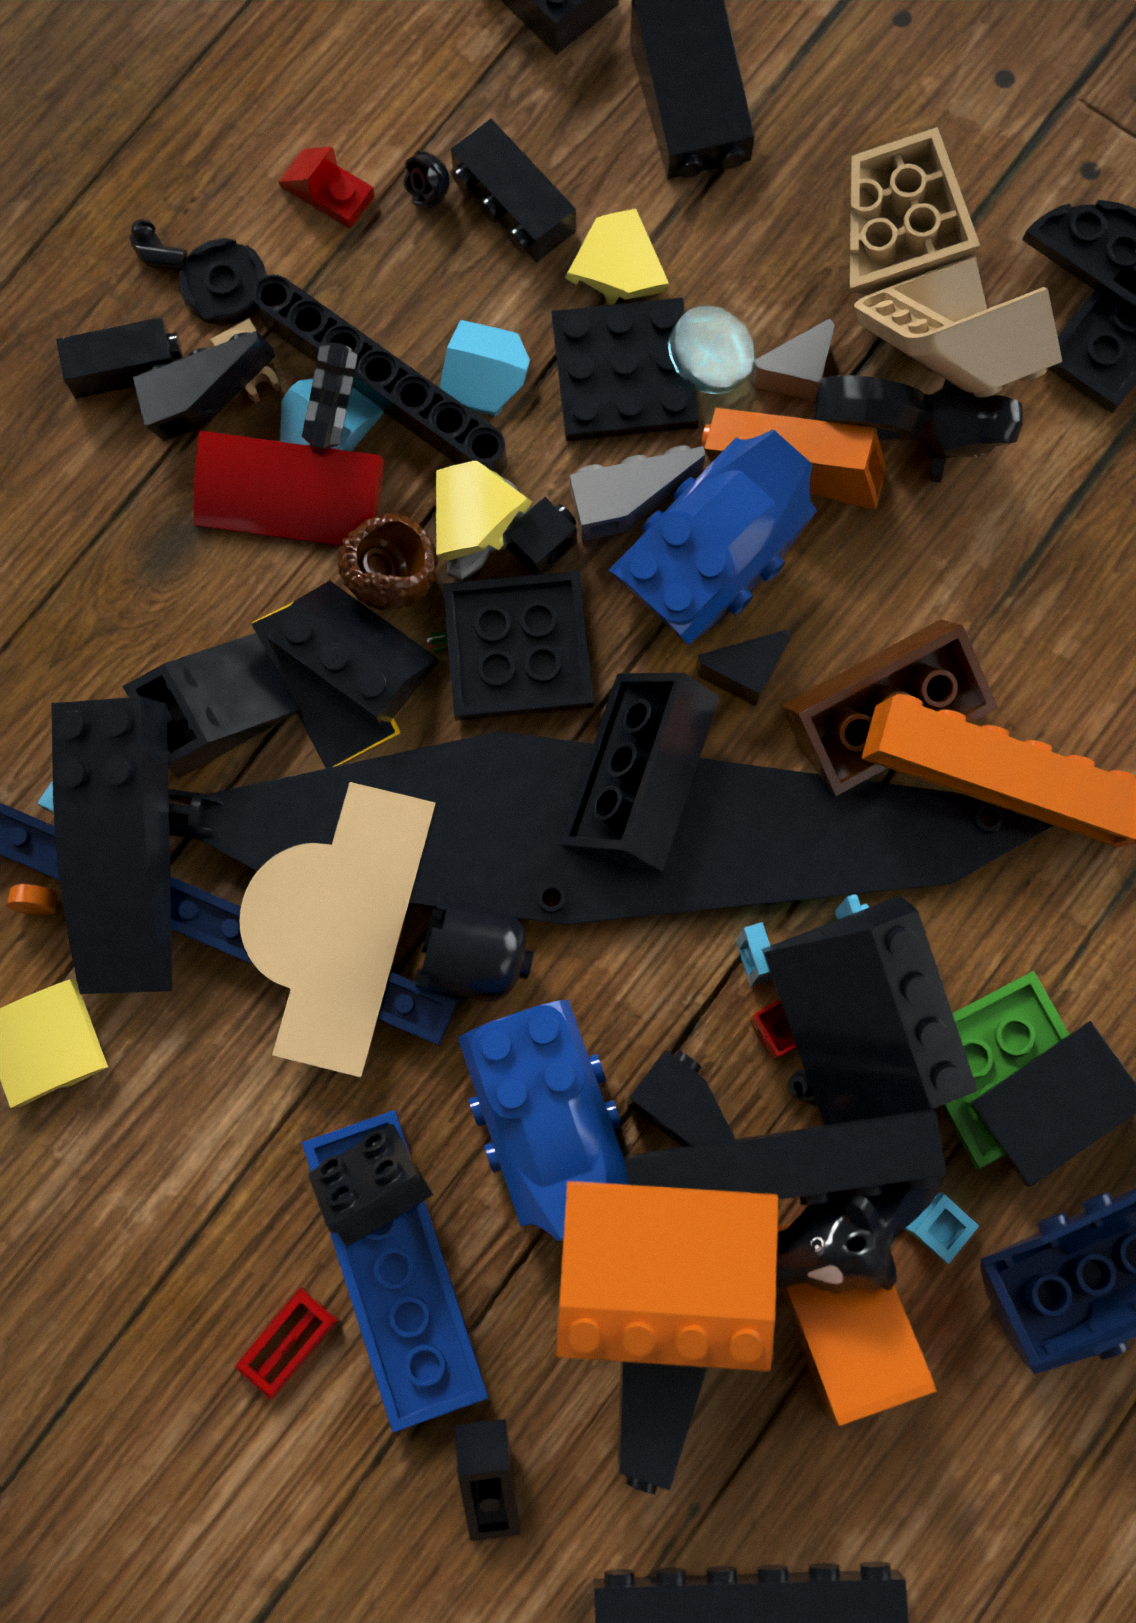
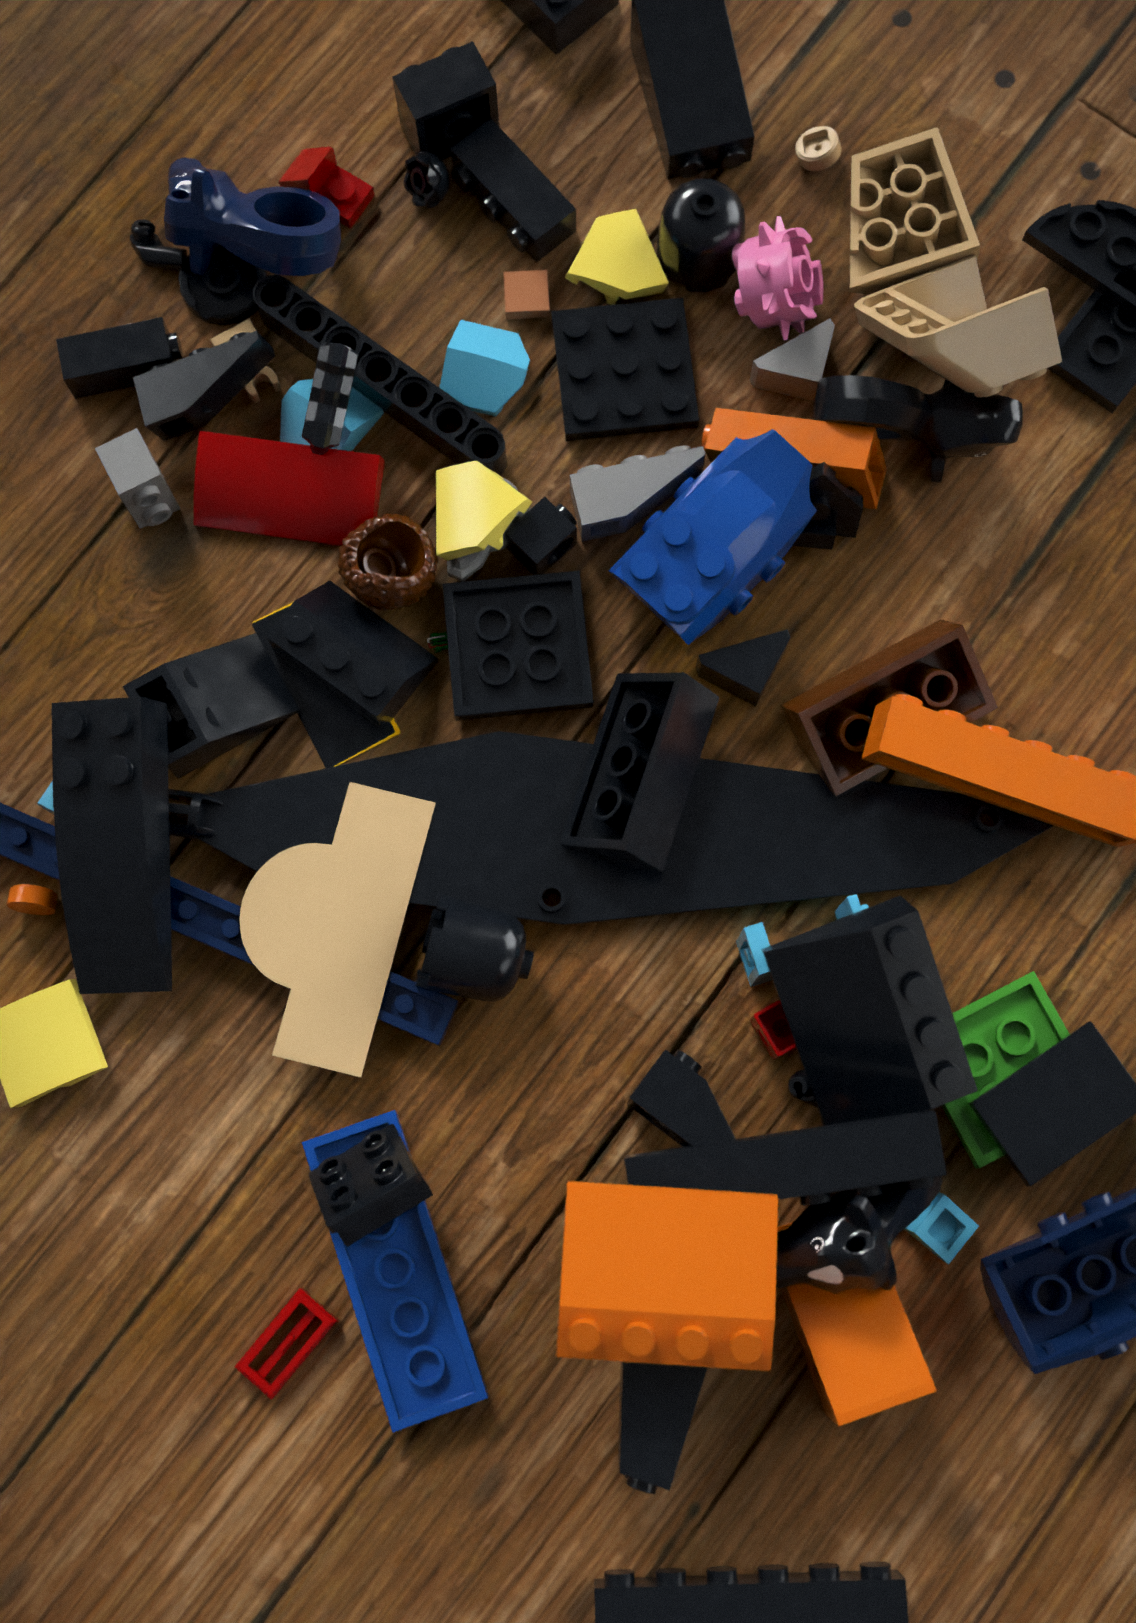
(138, 479): none -> light grey brick
(270, 228): none -> dark blue animal
(445, 99): none -> black brick
(487, 1479): black slope -> none
(526, 294): none -> nougat tile
(542, 1110): blue slope -> none
(699, 233): none -> black cylinder
(711, 349): clear light blue tile -> none
(777, 278): none -> bright pink brick
(818, 148): none -> tan tile
(837, 510): none -> black plate

